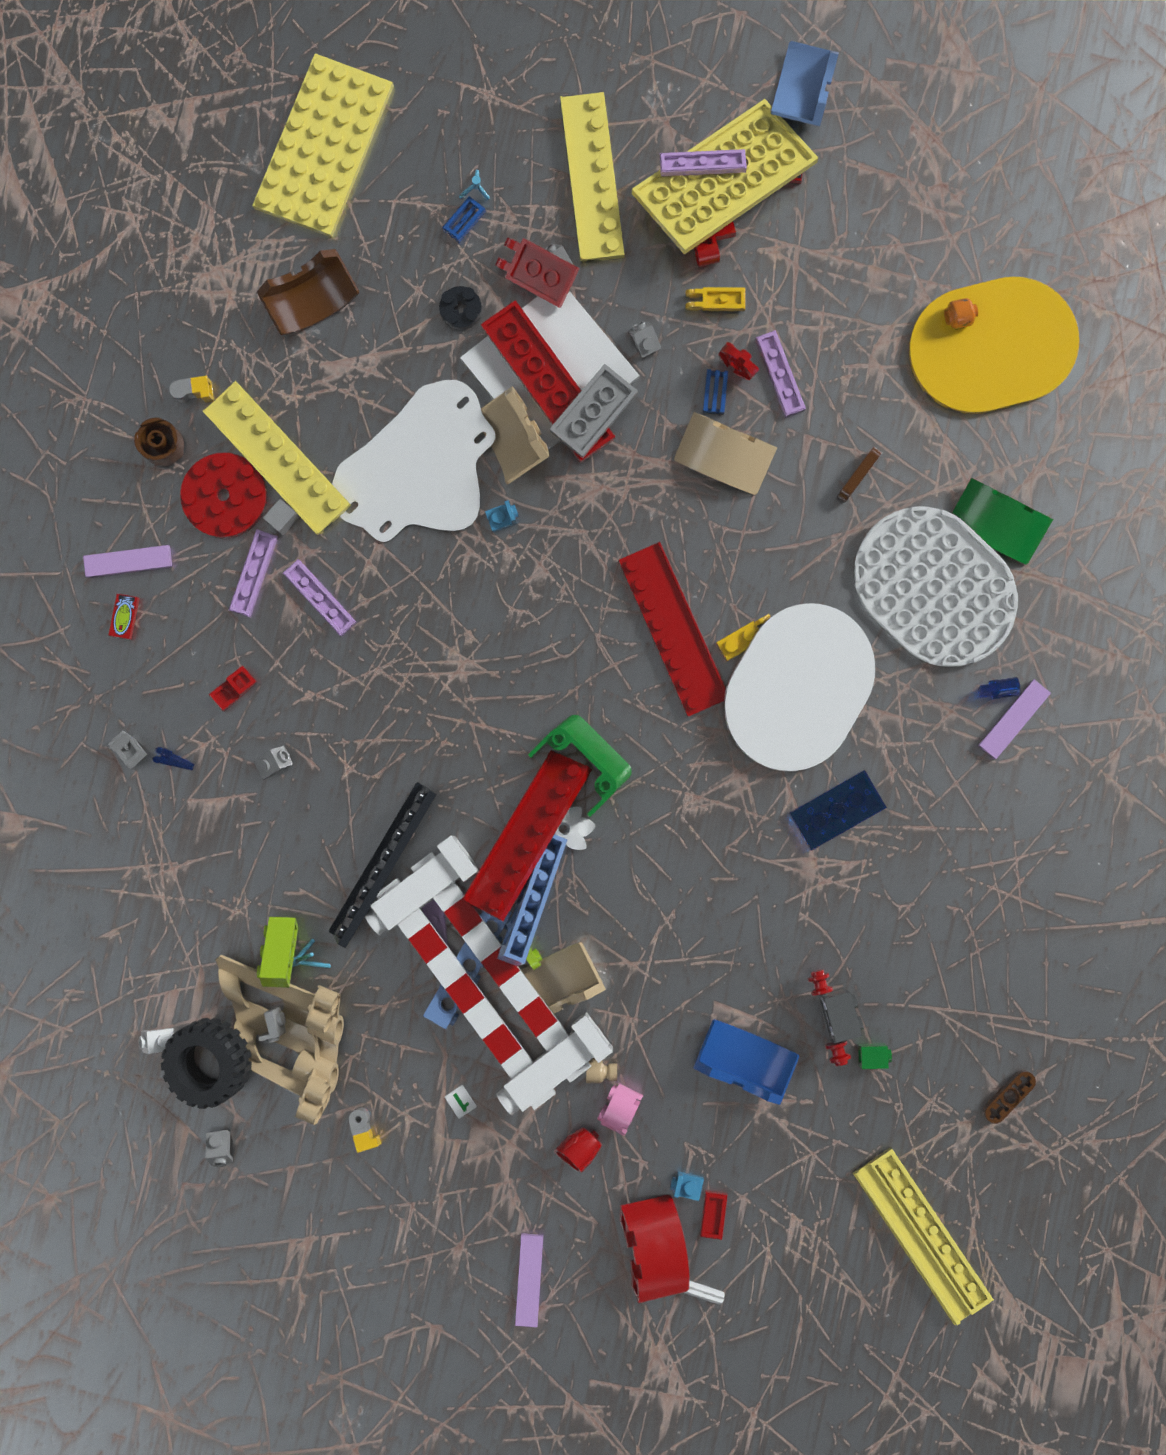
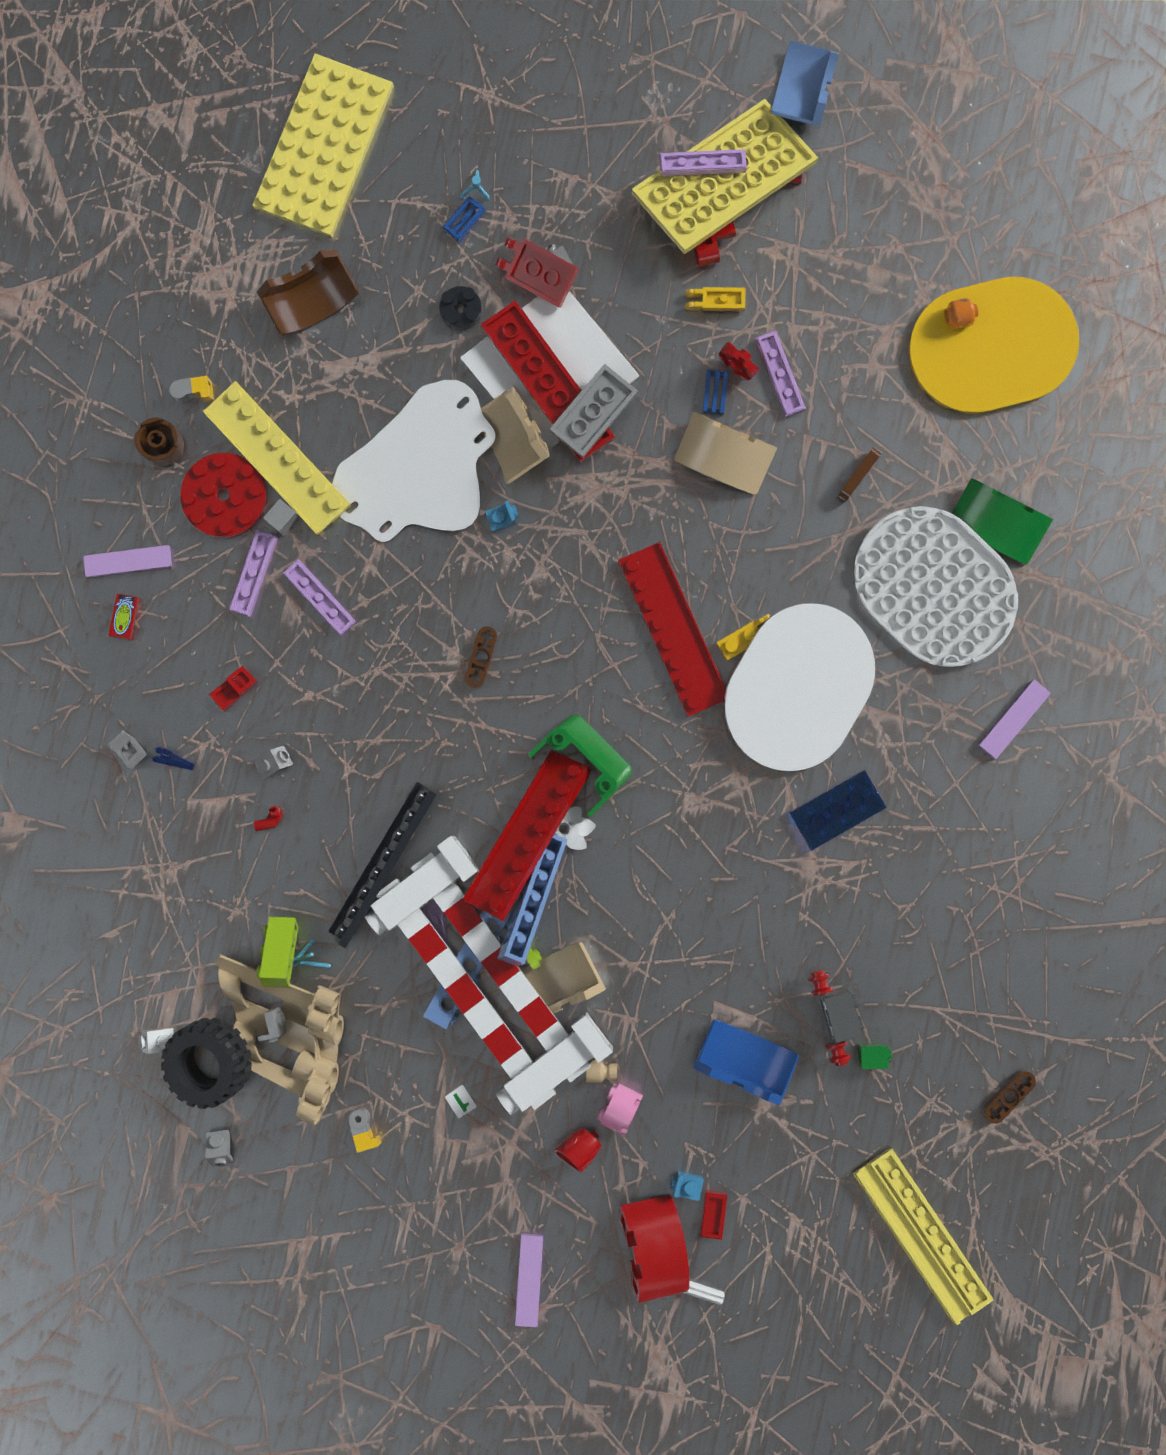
(271, 820): none -> red arm
(480, 640): none -> reddish brown beam
(592, 177): light yellow plate -> none
(644, 338): light grey bracket -> none
(1000, 688): clear blue hinge -> none

